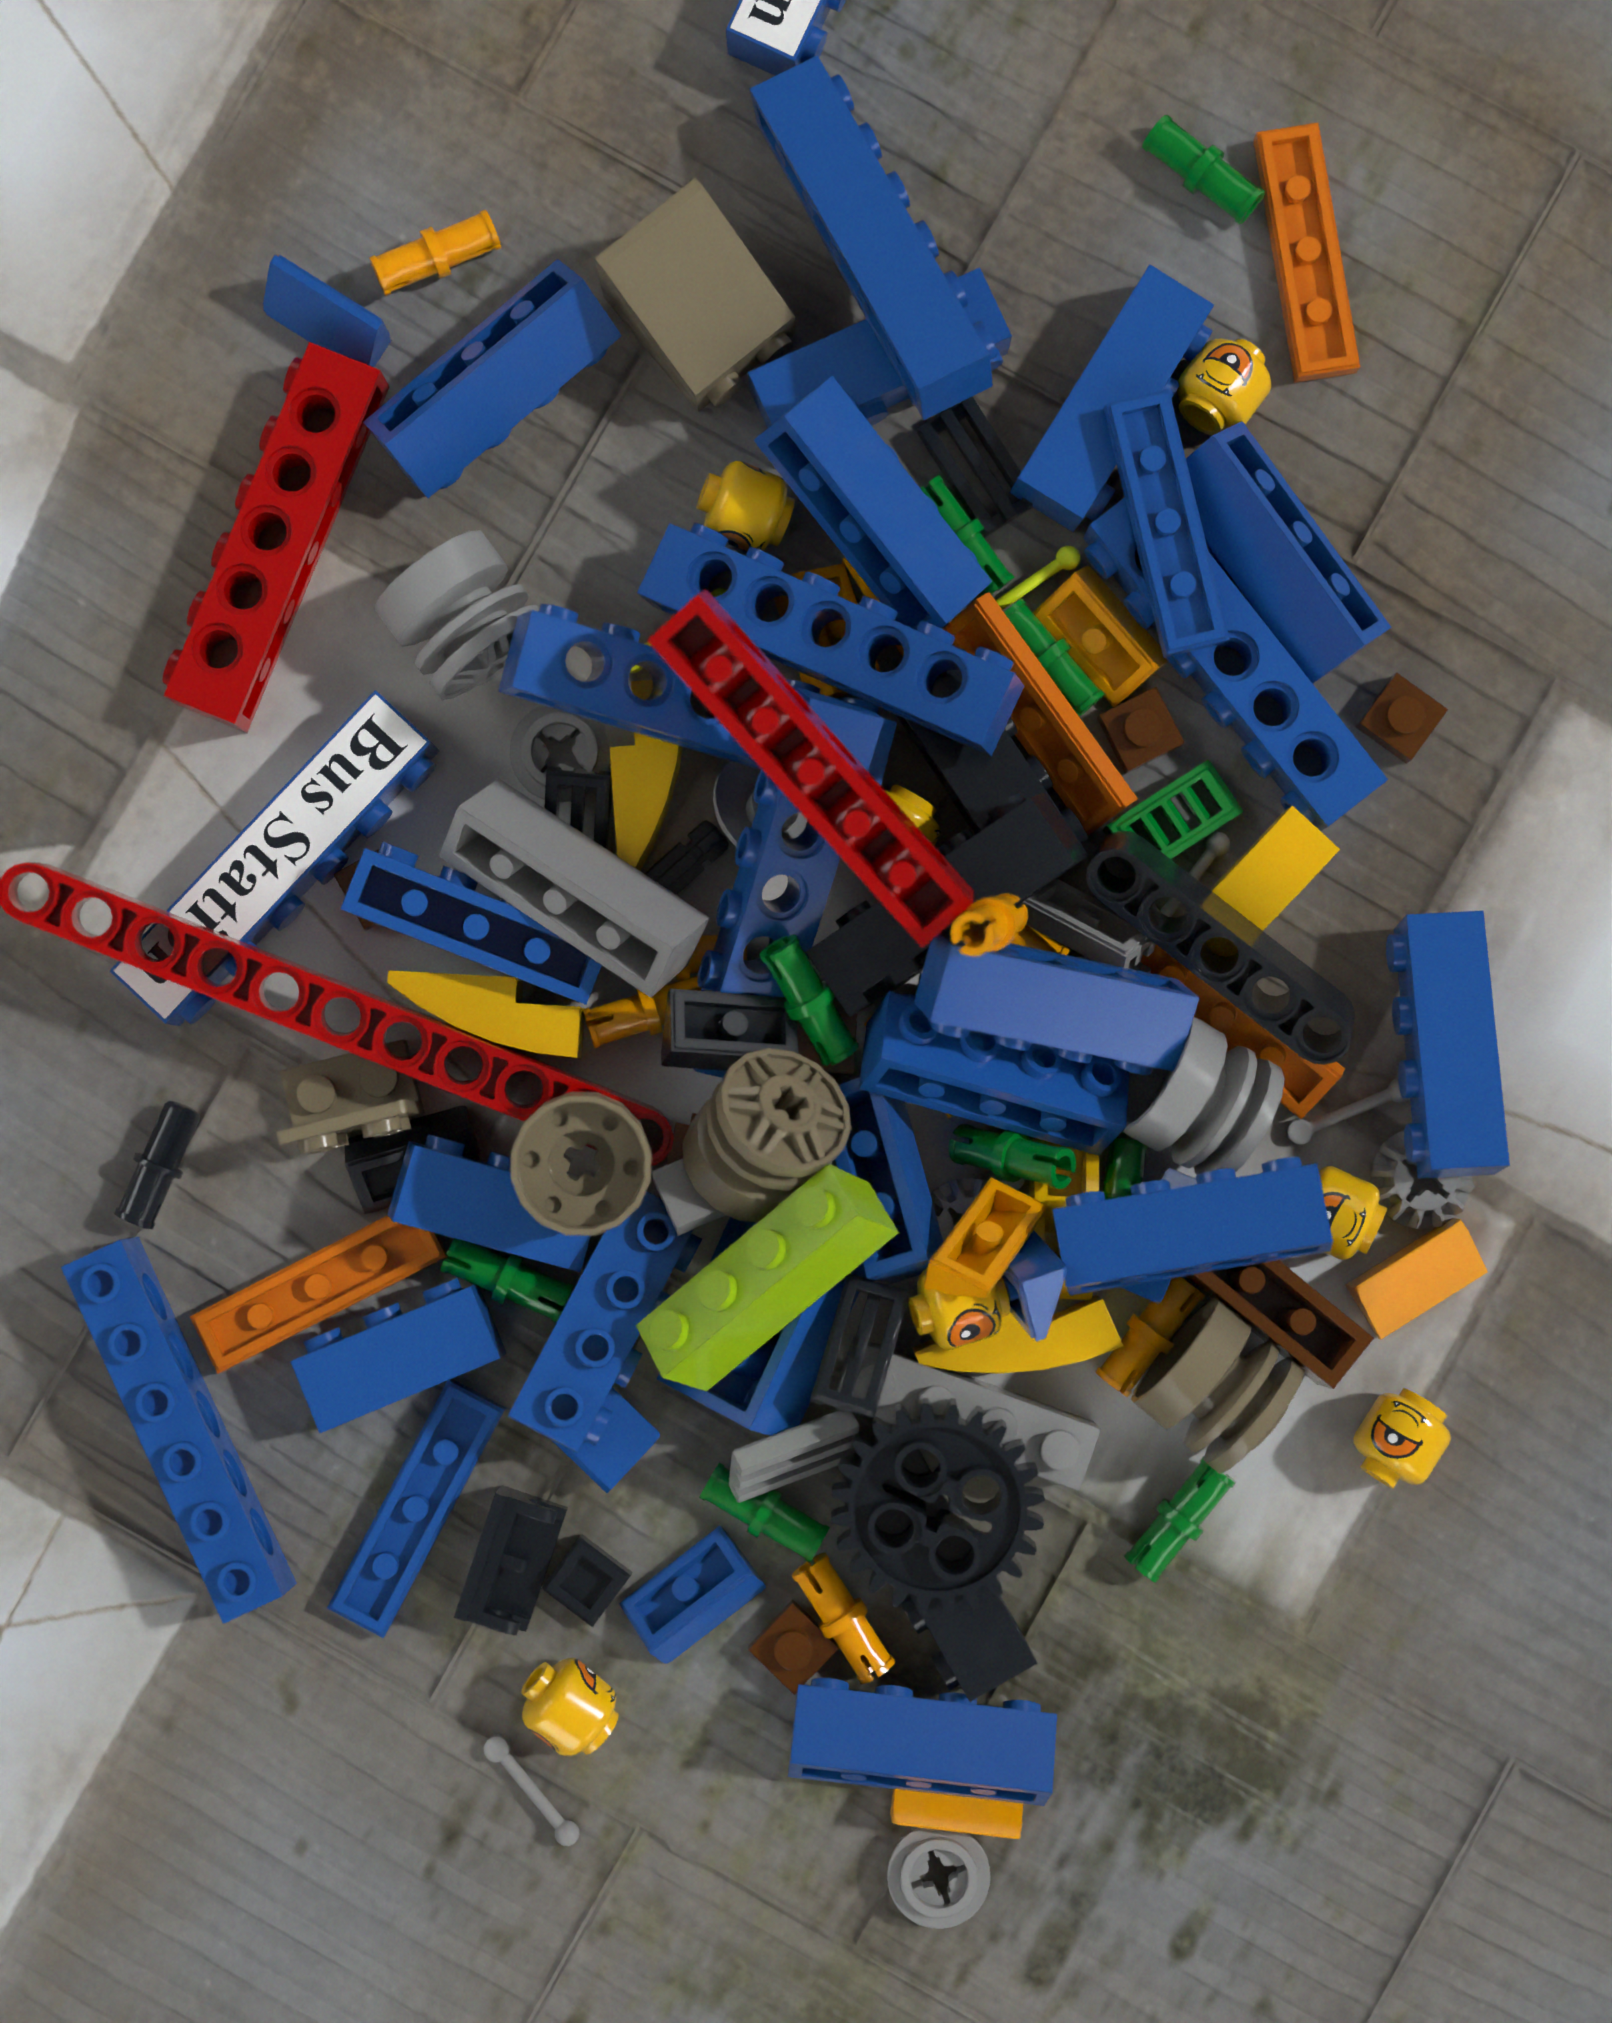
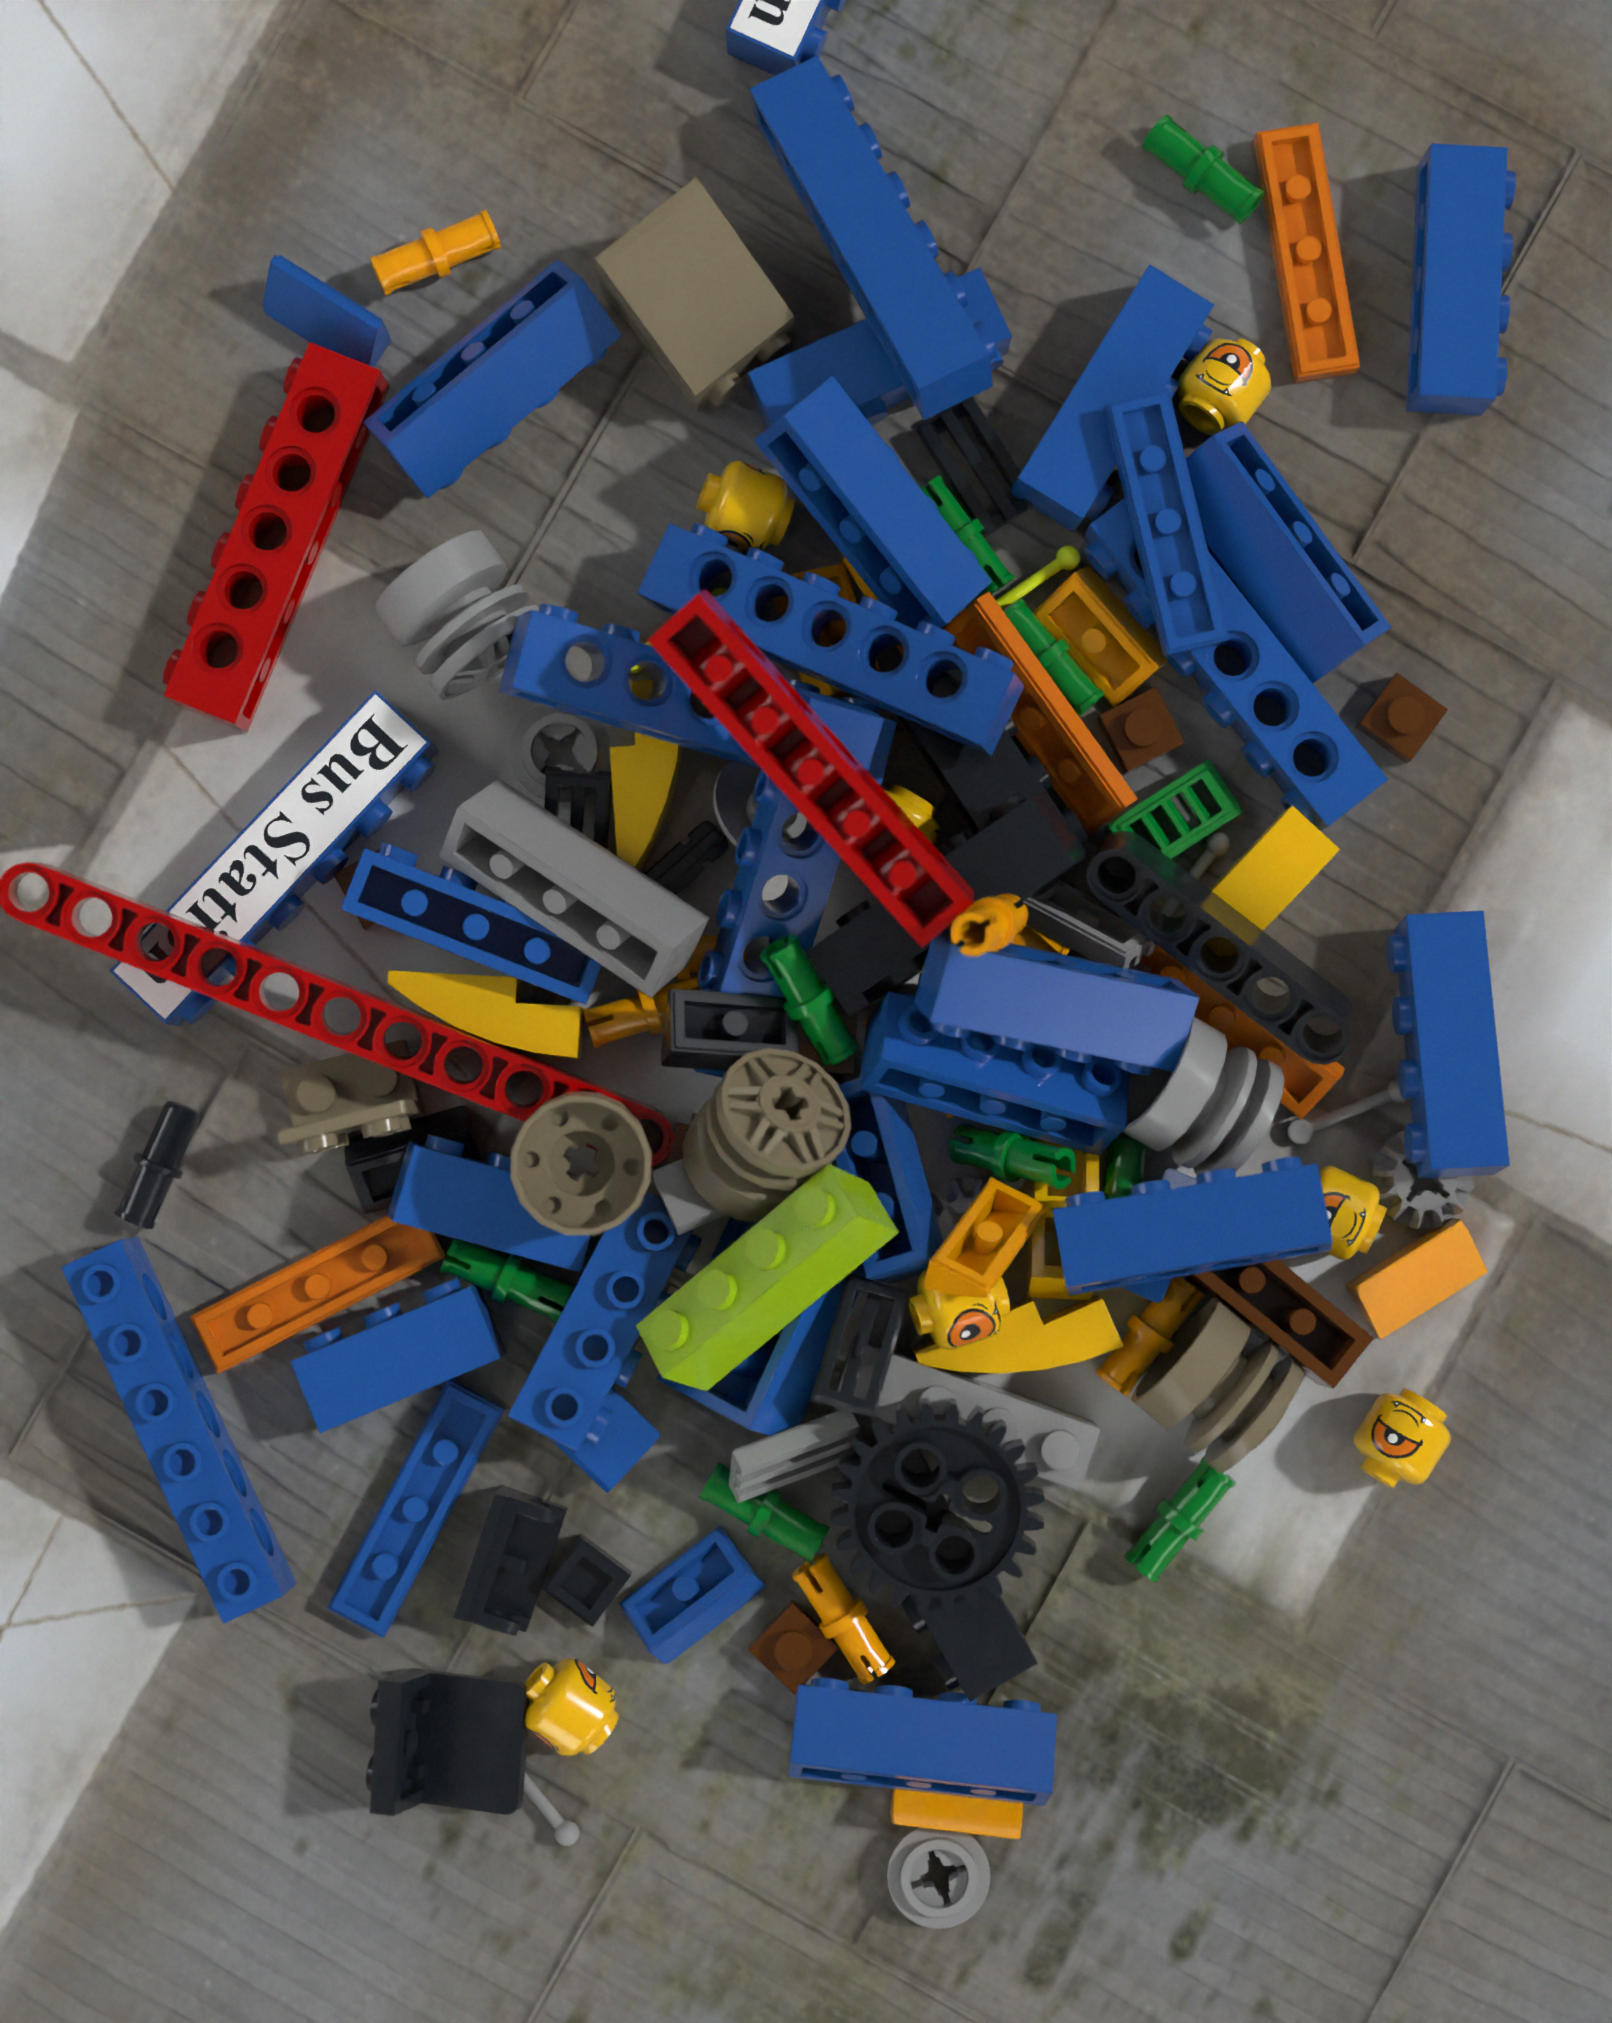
(447, 1742): none -> black bracket
(1034, 1285): blue slope -> none
(1459, 279): none -> blue brick

